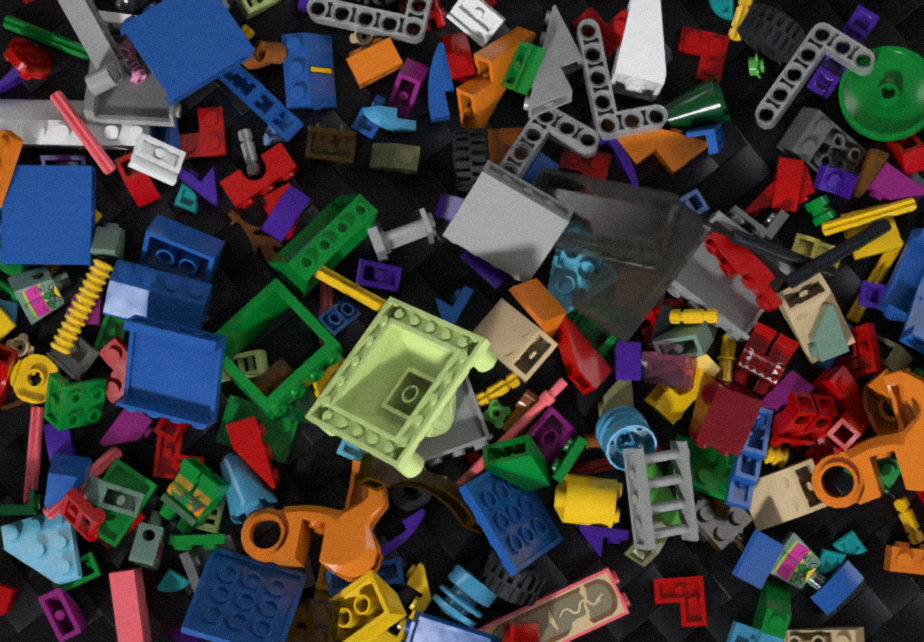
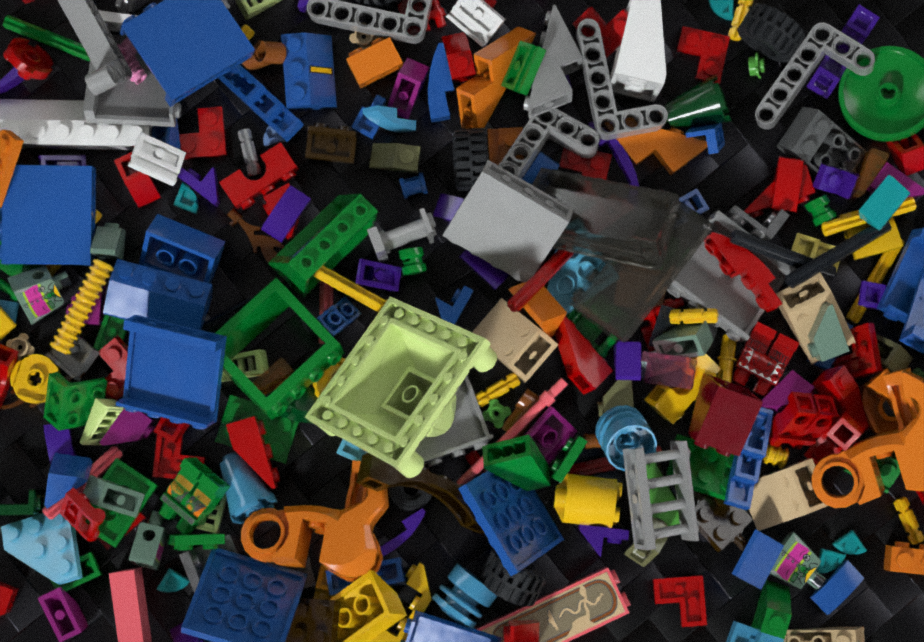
(34, 451): coral axle -> none
(82, 132): coral axle -> none
(102, 415): none -> yellowish green slope
(412, 261): none -> green wheel
(413, 185): none -> blue bush
(538, 280): none -> red axle
(883, 202): none -> teal slope

